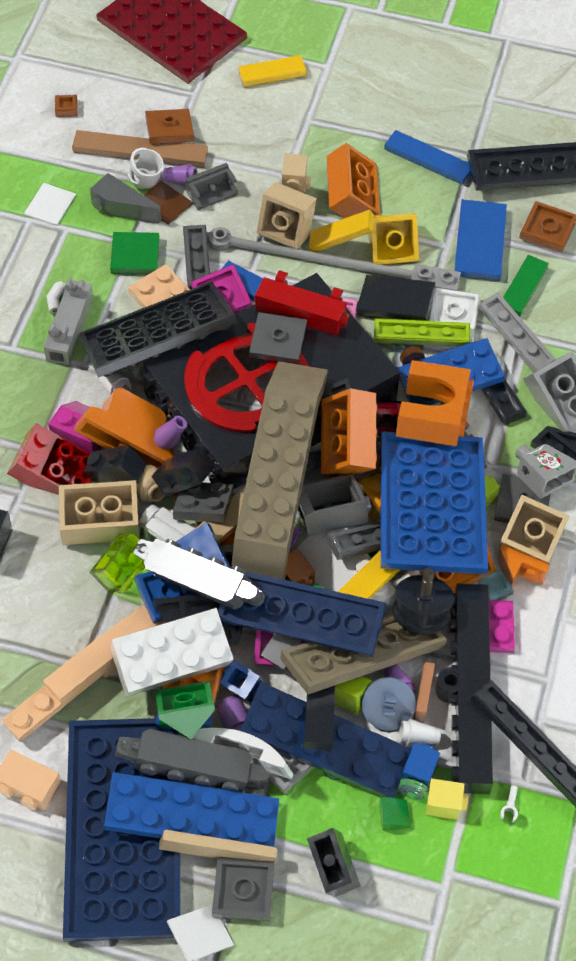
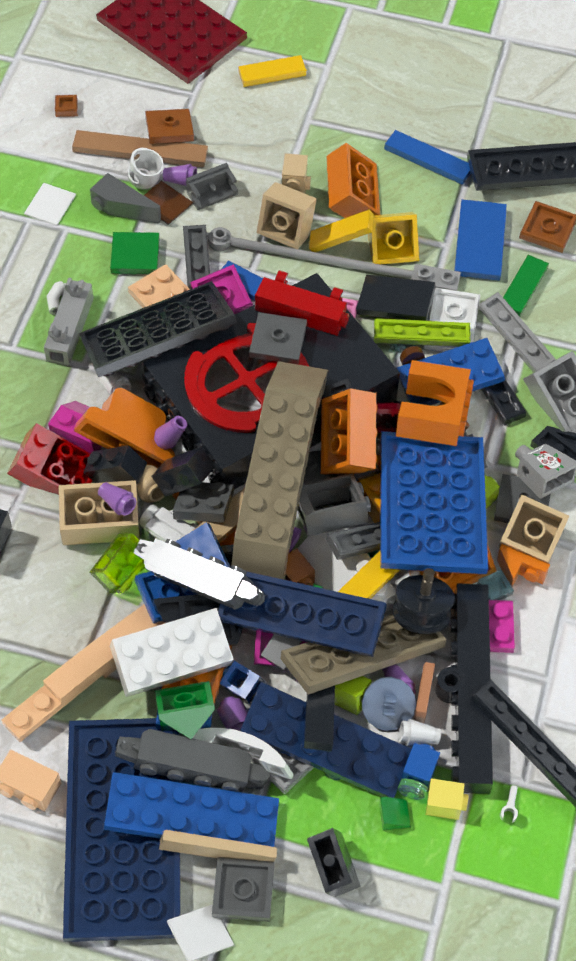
(118, 499): none -> medium lavender cone

